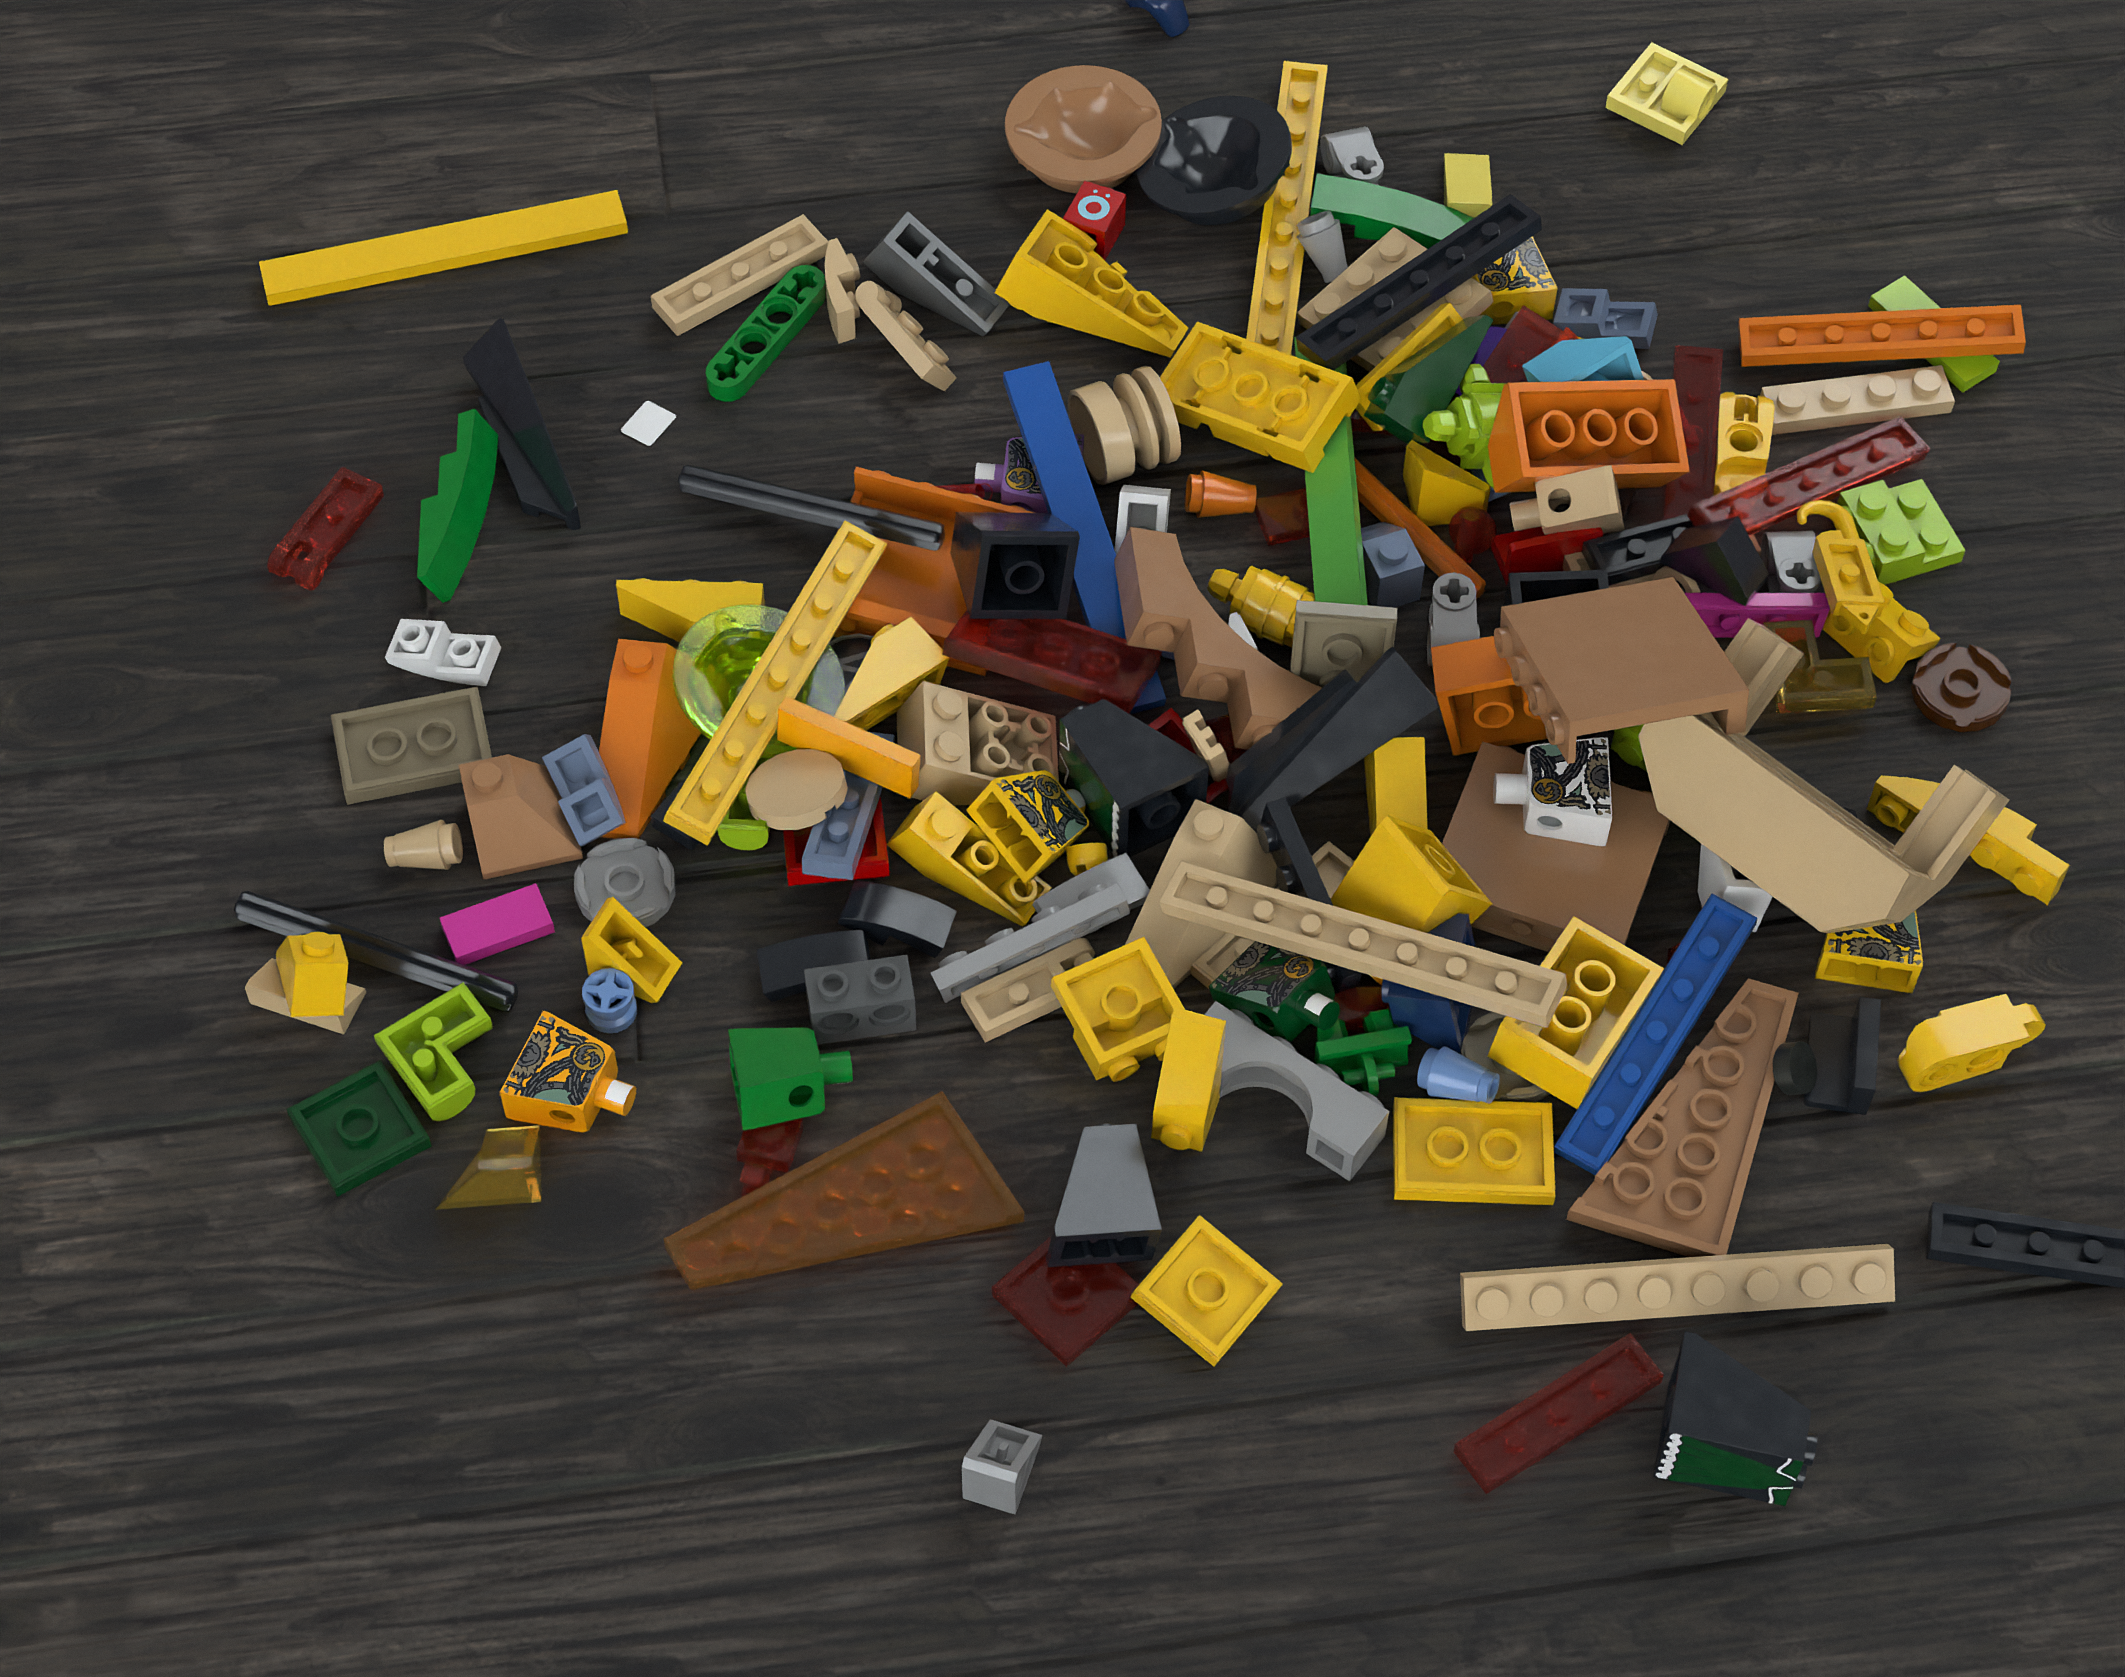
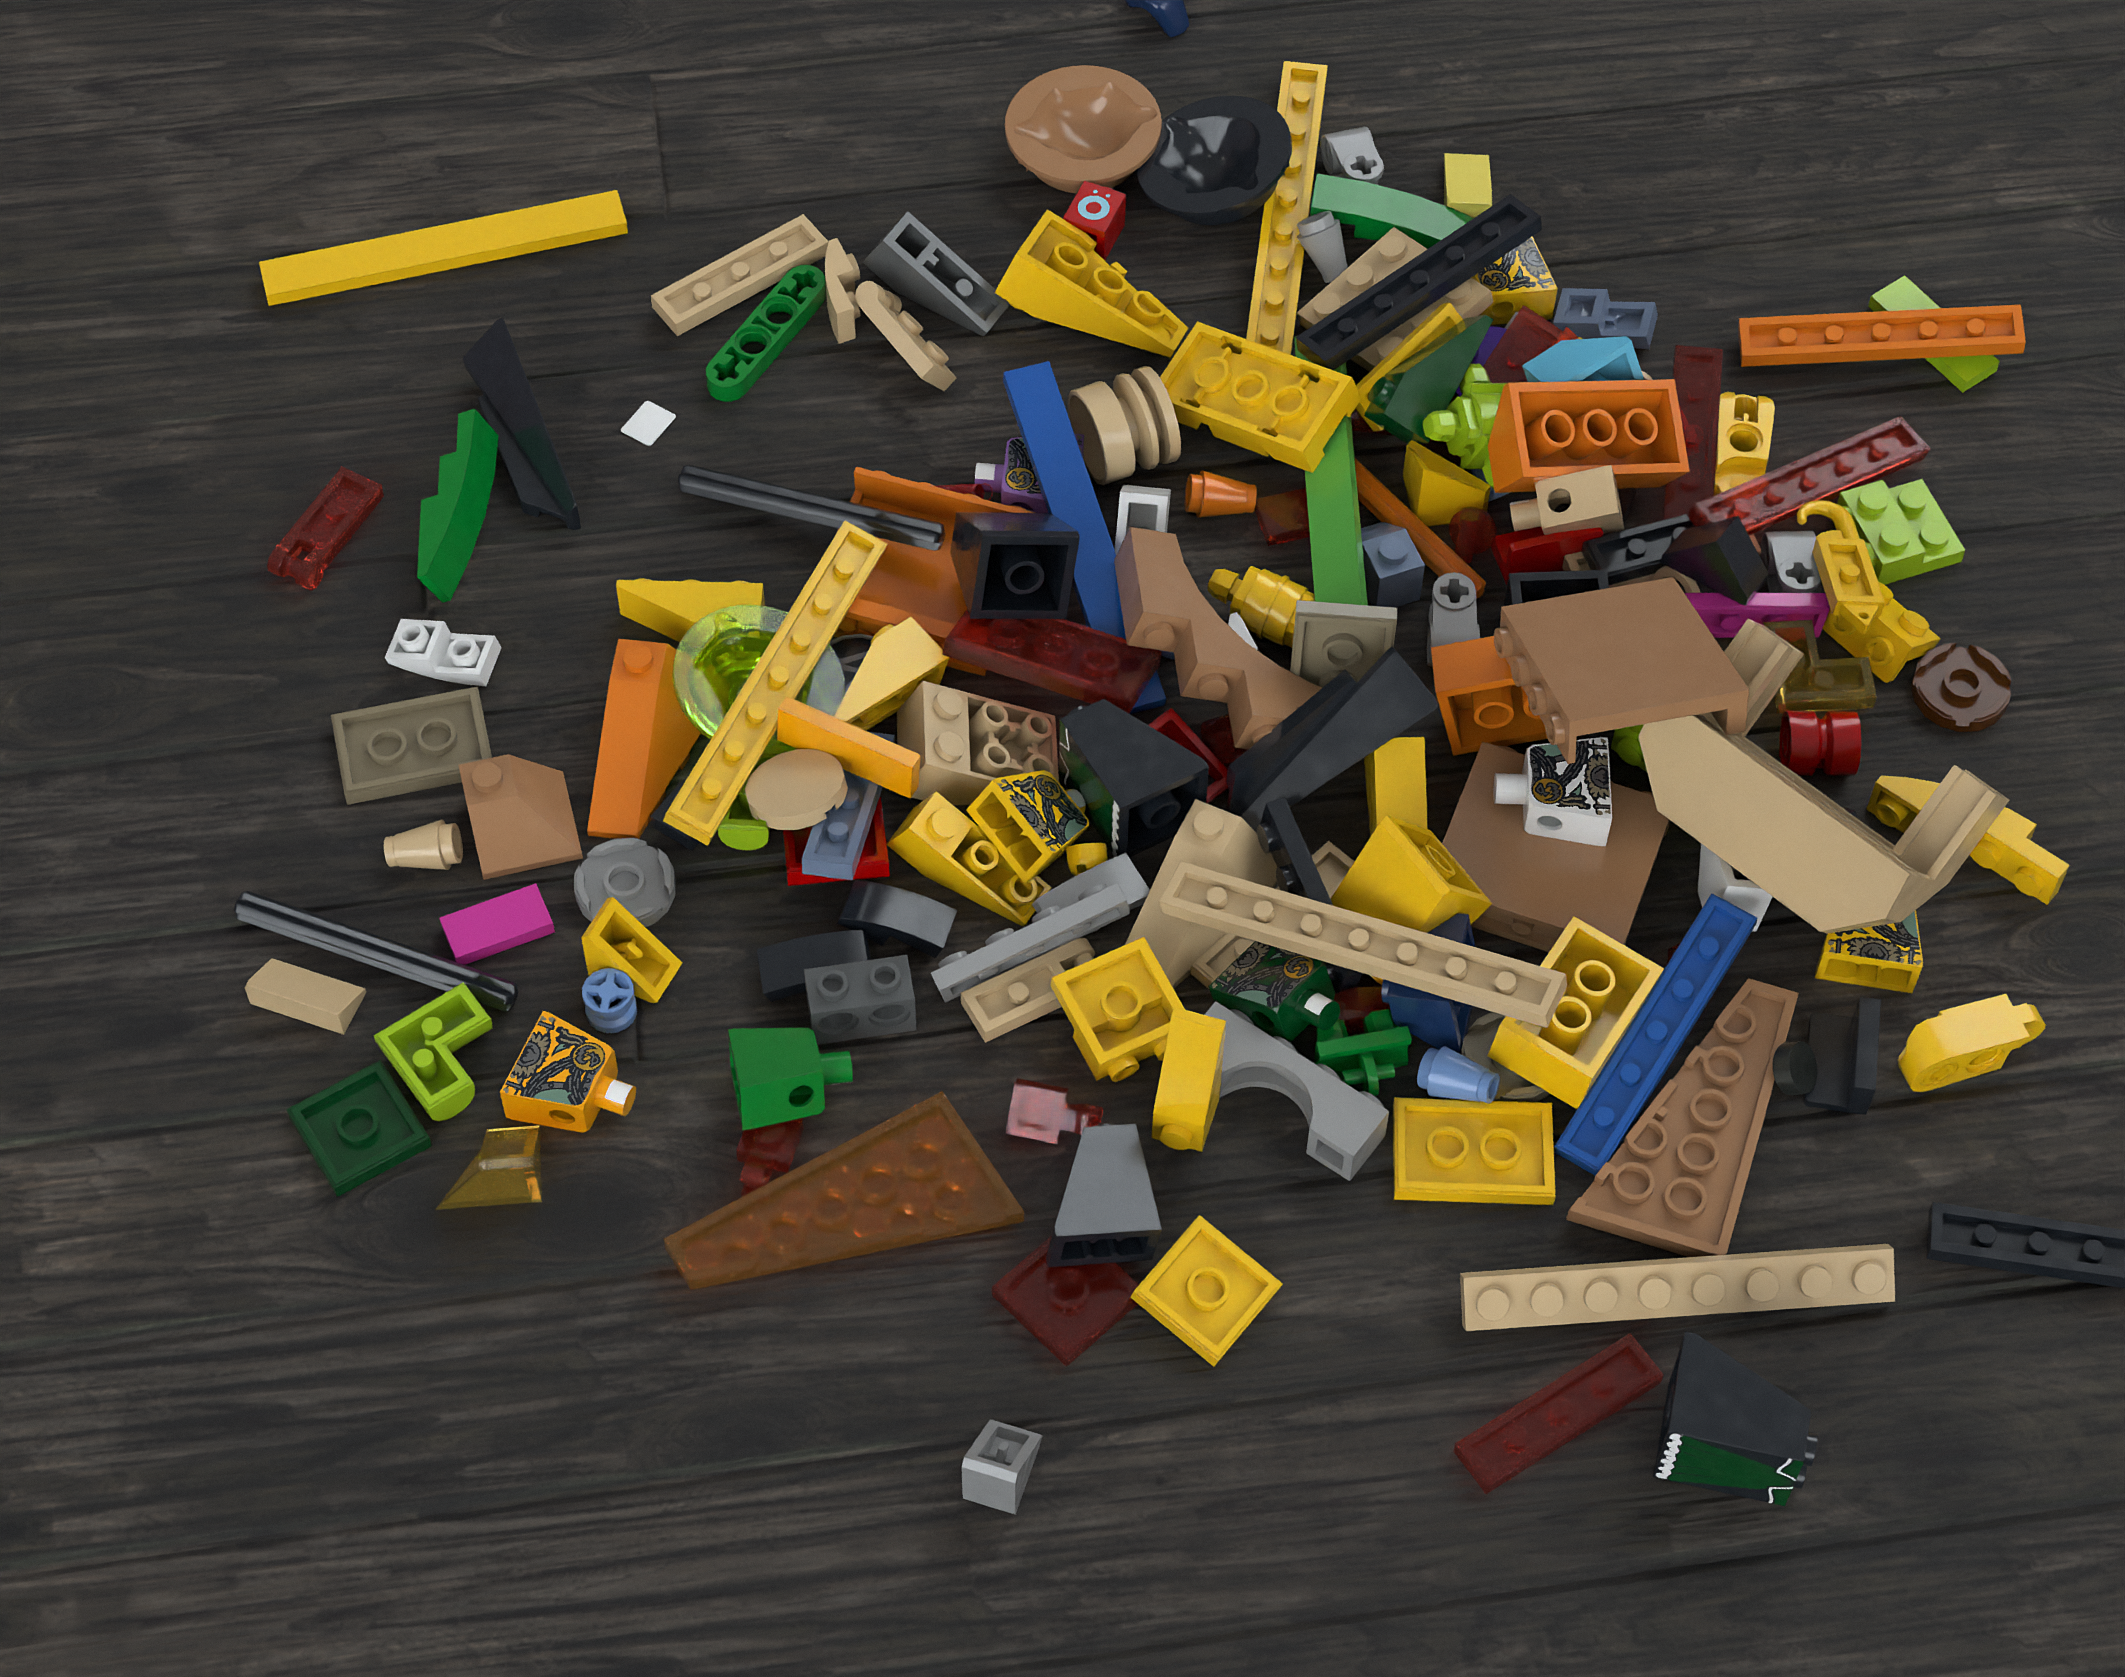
(313, 974): yellow slope -> none
(585, 789): sand blue slope -> none
(1041, 1112): none -> clear red plate
(1206, 746): tan tile -> none
(1666, 93): light yellow plate -> none
(1820, 743): none -> red wheel
(1859, 399): tan plate -> none

